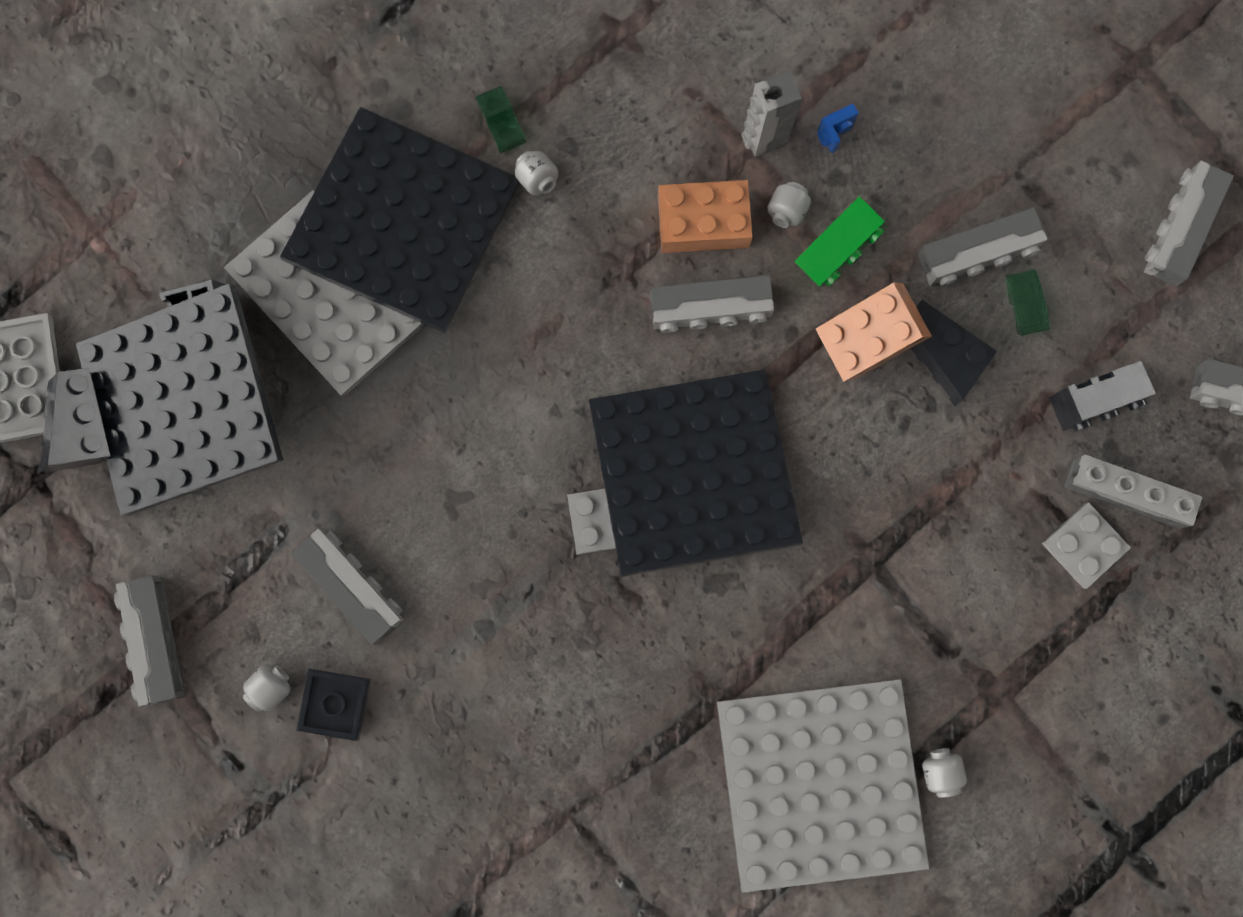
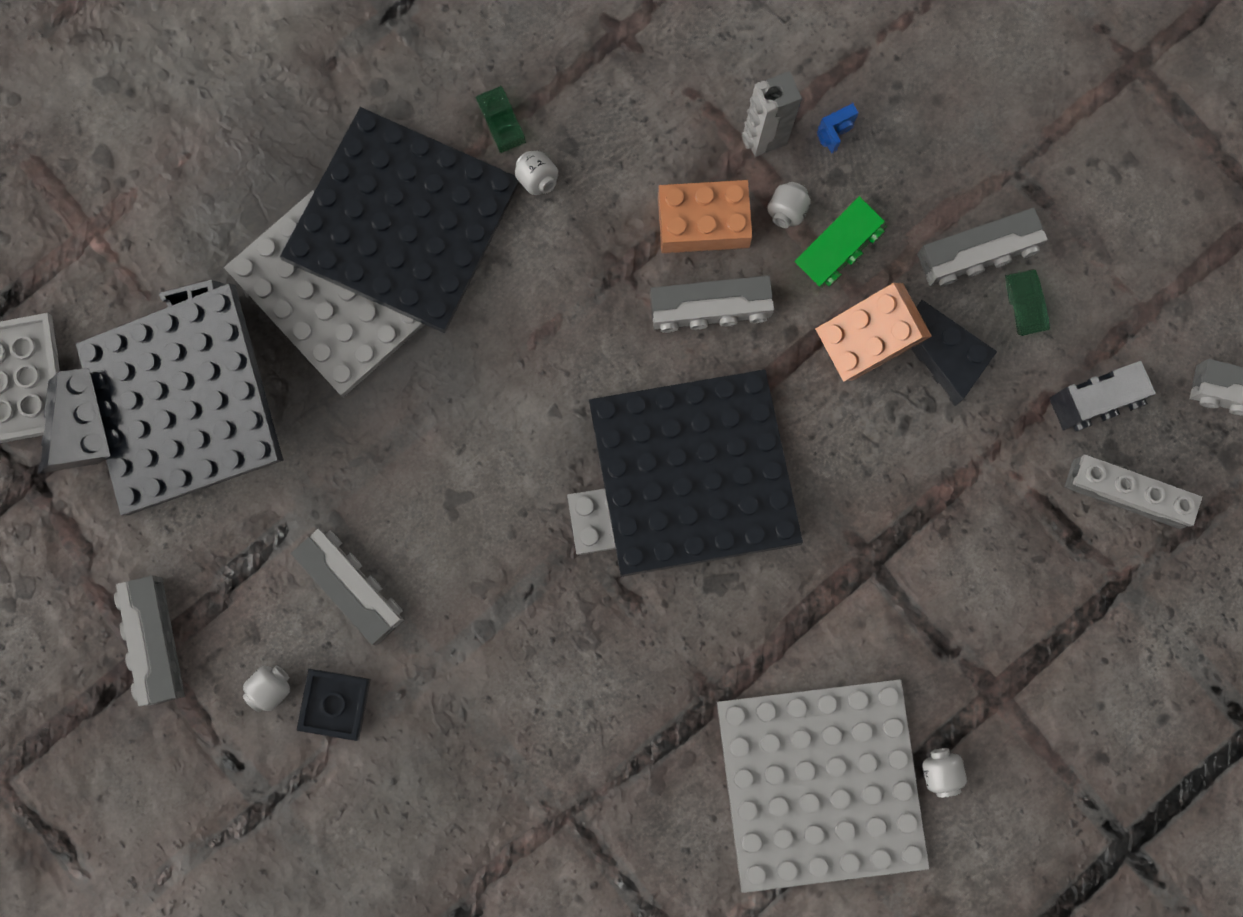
(1086, 545): light grey plate -> none
(1187, 223): piece -> none

